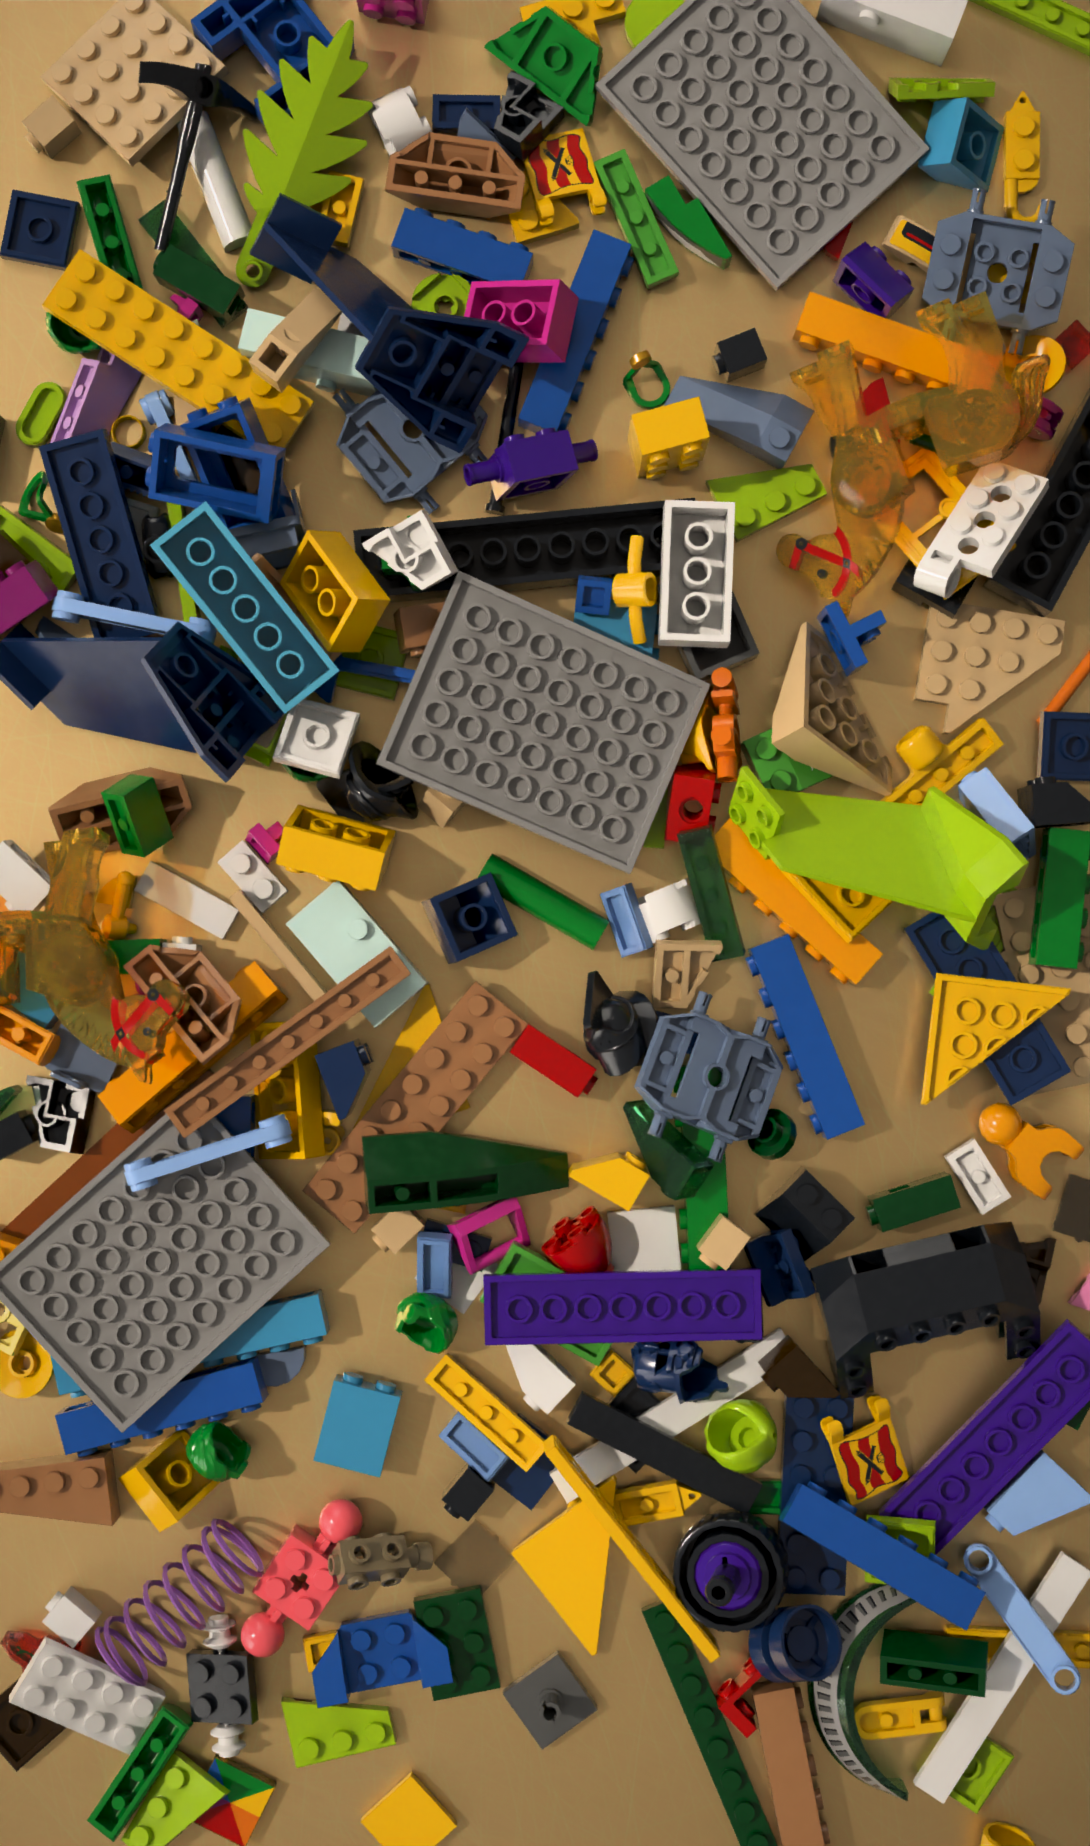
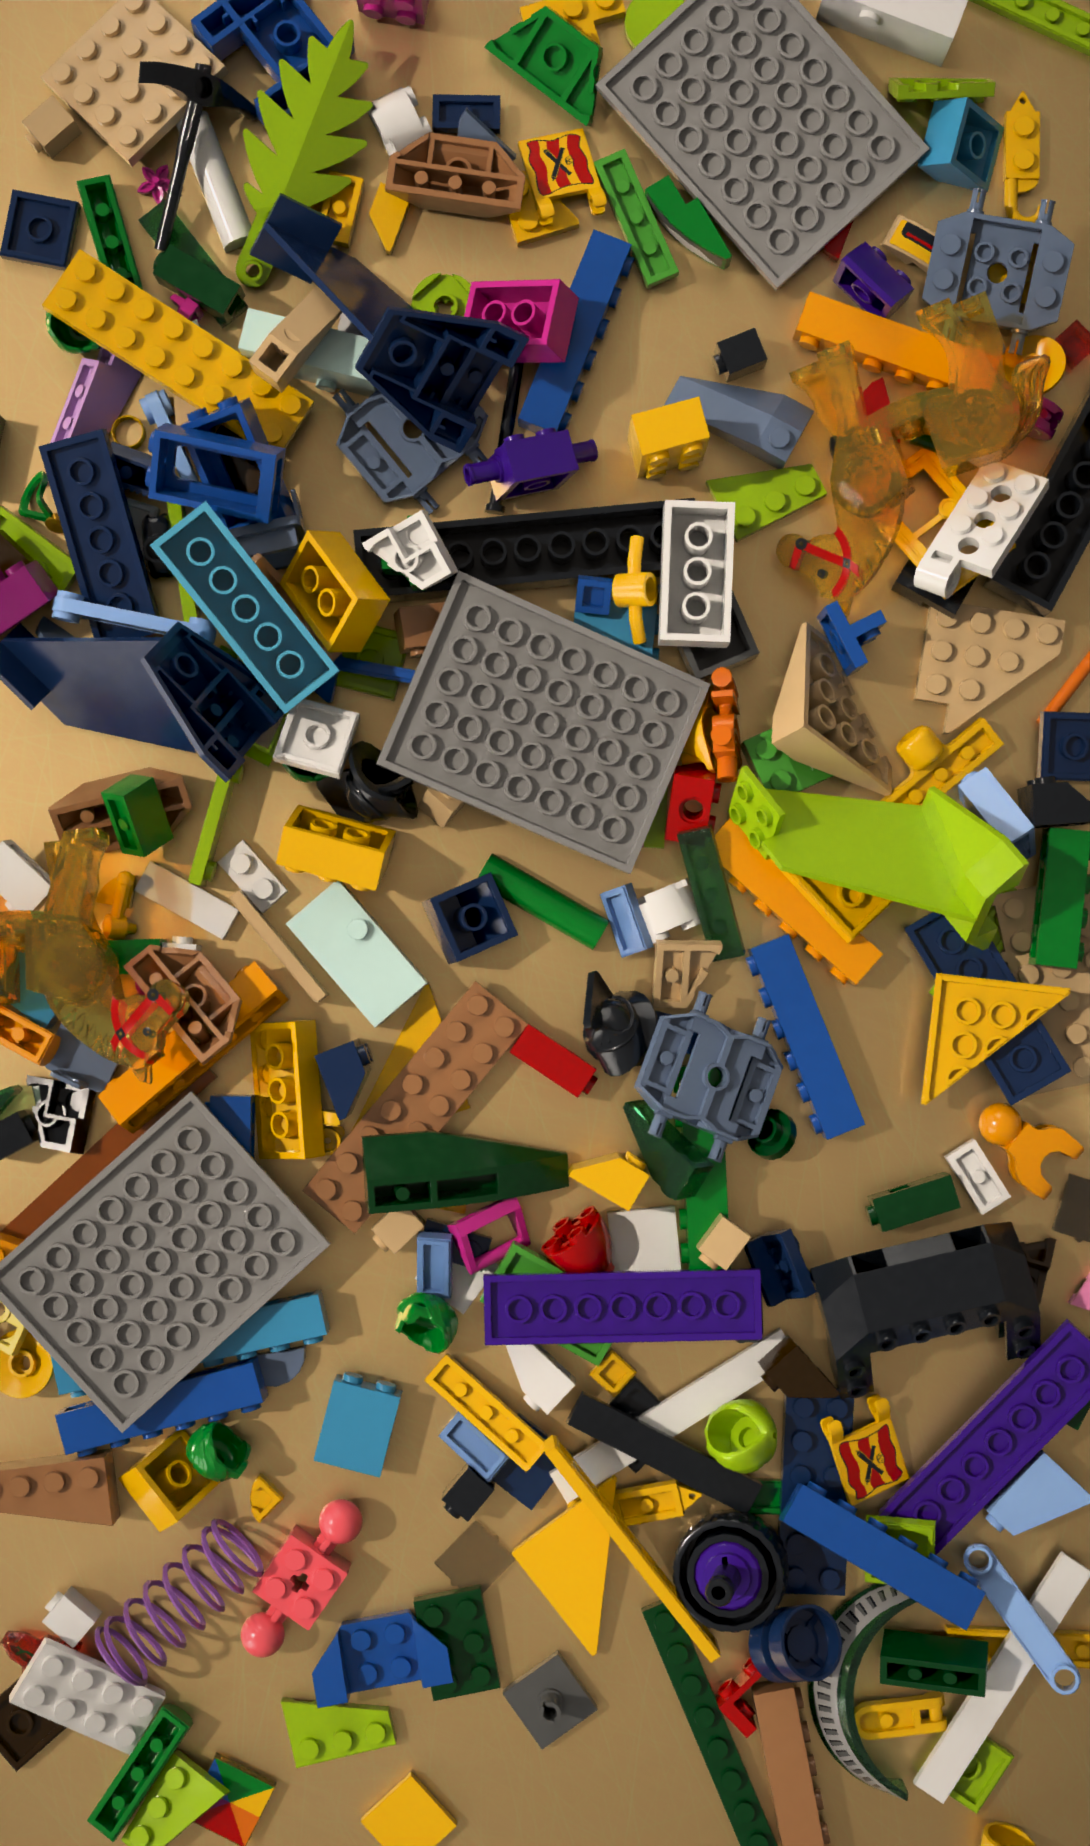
(41, 414): lime tile -> none
(144, 1172): light blue piece -> none
(155, 183): none -> dark pink plant
(203, 866): none -> lime plate
(222, 1686): black plate -> none
(264, 1497): none -> yellow tile
(265, 841): dark pink tile -> none
(287, 1042): medium nougat plate -> none
(316, 1645): yellow tile -> none
(376, 1561): dark tan brick -> none
(388, 217): none -> yellow tile
(457, 251): blue brick -> none
(525, 117): black slope -> none
(640, 360): green piece -> none
(675, 1369): dark blue helmet -> none
(806, 1209): black slope -> none

